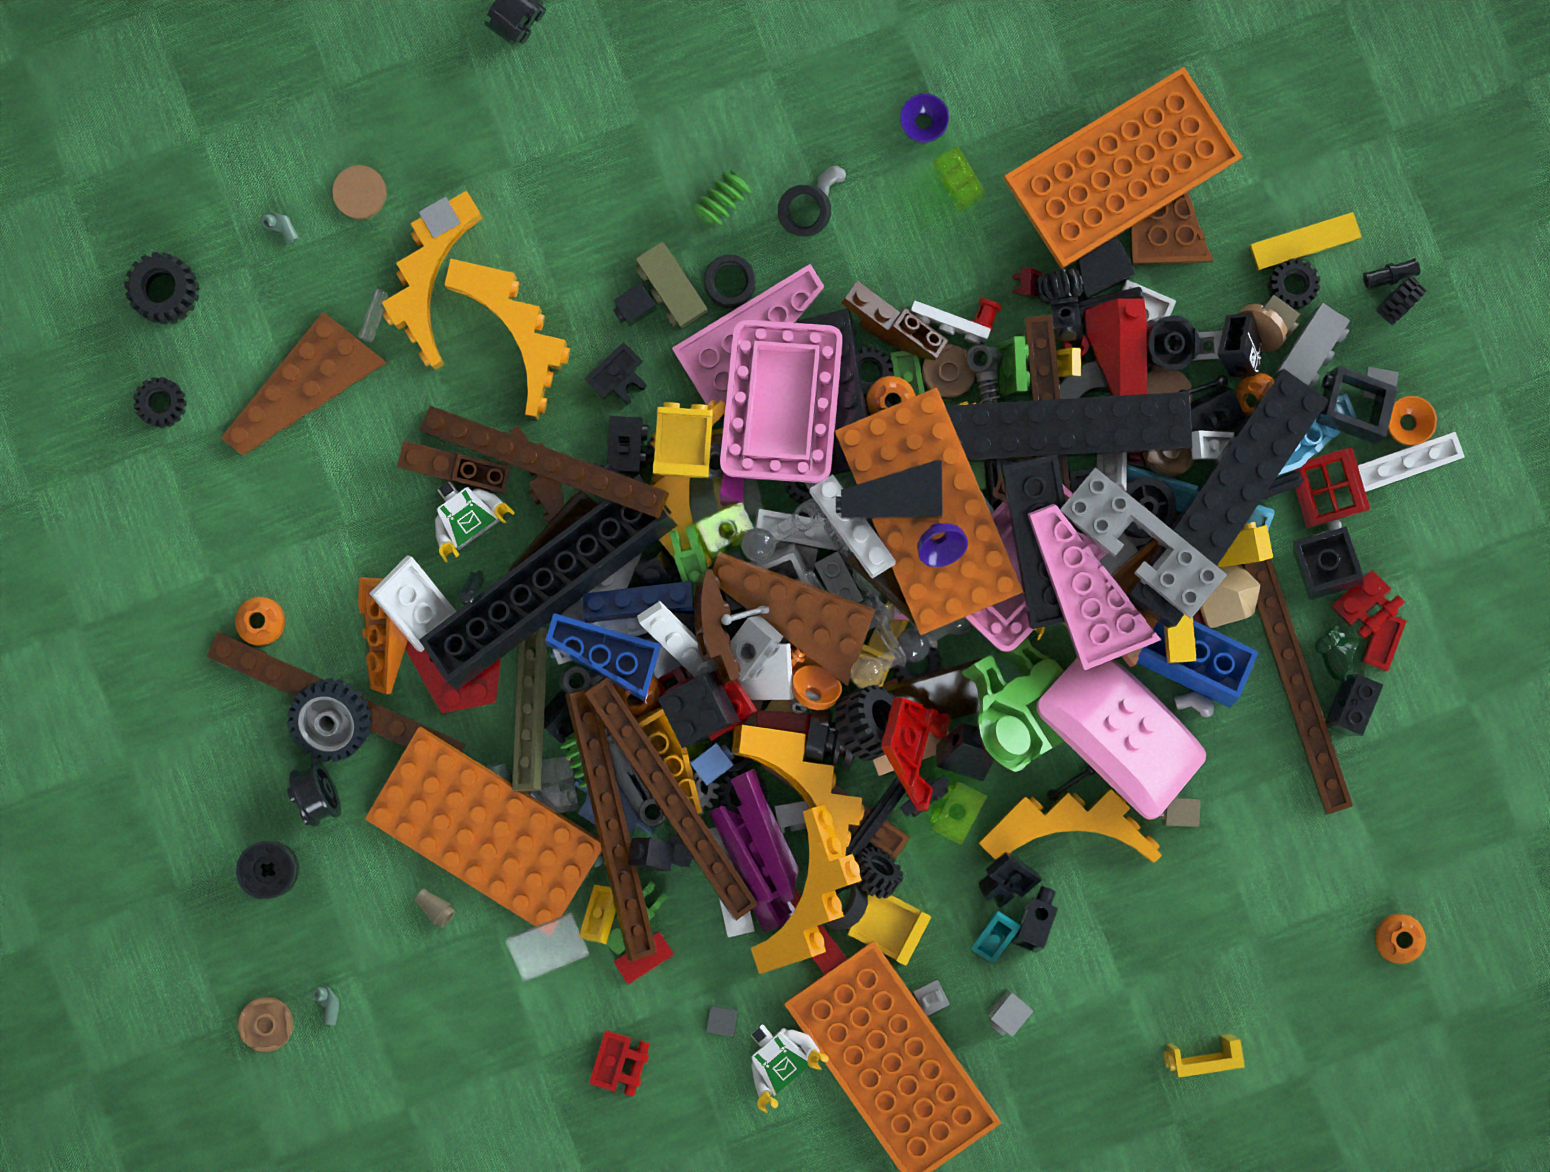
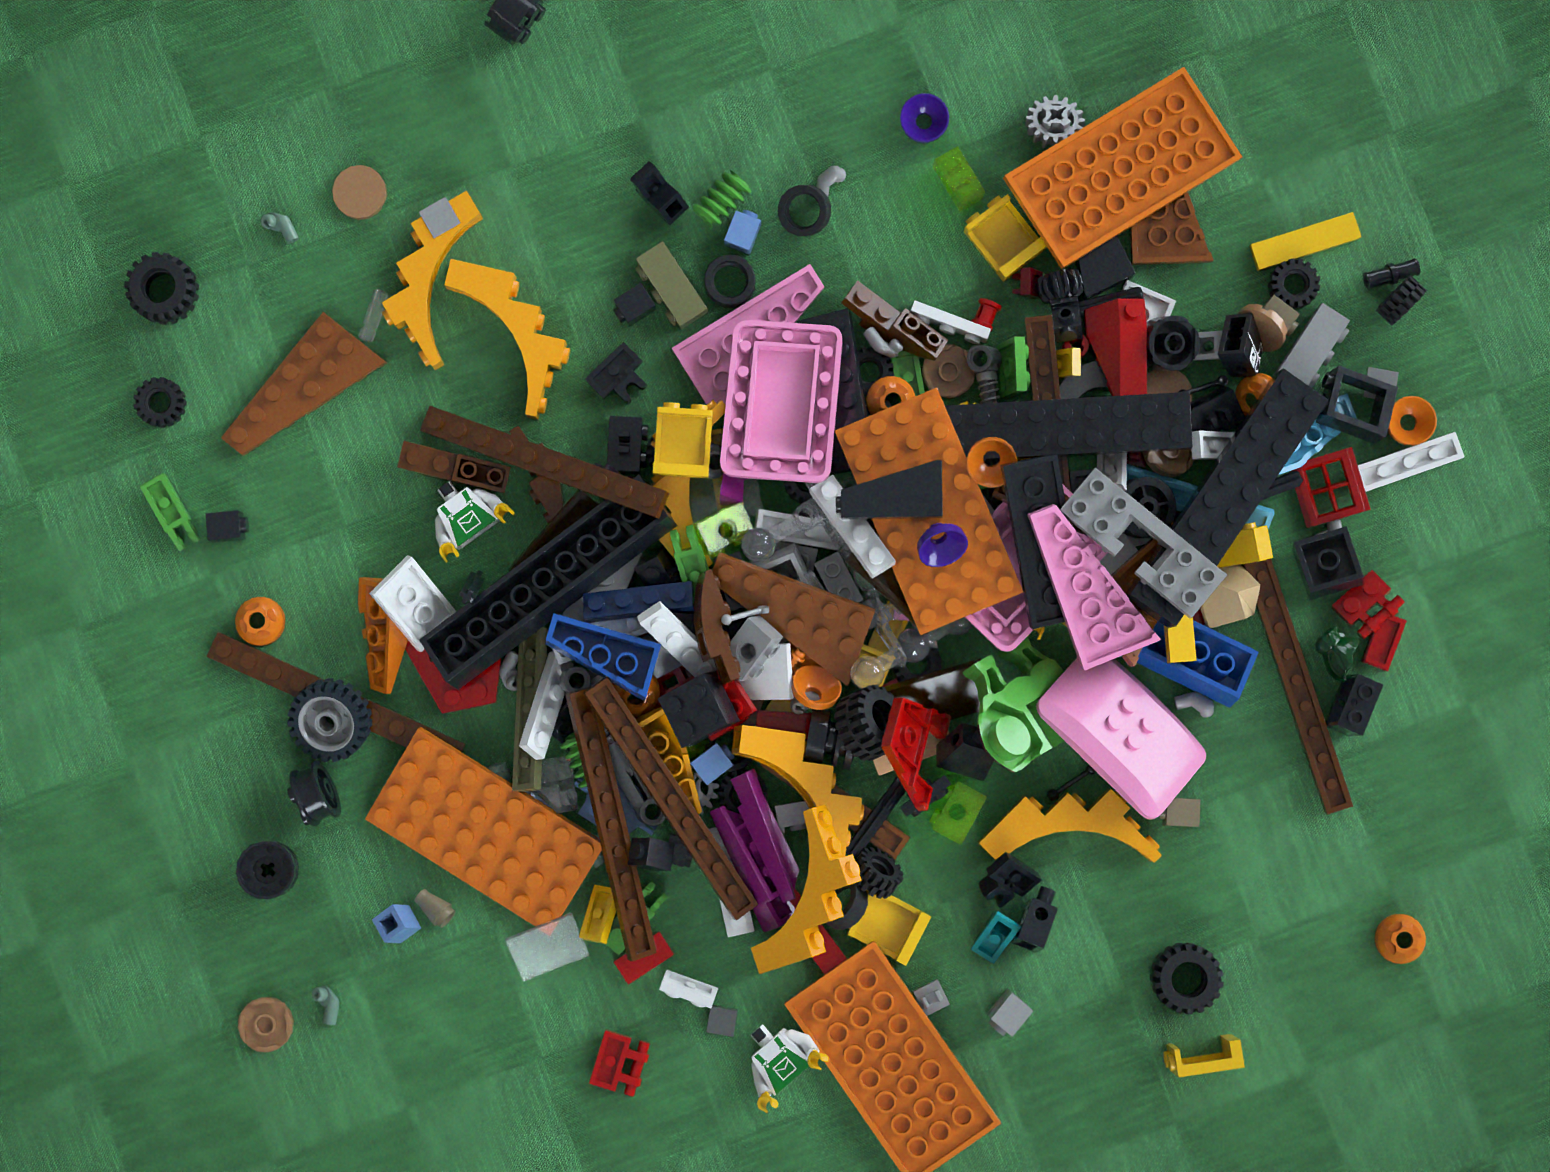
(168, 509): none -> bright green hinge
(226, 526): none -> black brick
(396, 923): none -> medium blue brick
(508, 671): none -> light grey arm
(544, 709): none -> white plate
(658, 193): none -> black brick
(680, 986): none -> white plate
(743, 231): none -> medium blue brick
(879, 345): none -> light grey arm
(985, 474): none -> orange piece
(1003, 237): none -> yellow panel
(1054, 120): none -> light grey gear
(1210, 978): none -> black tyre

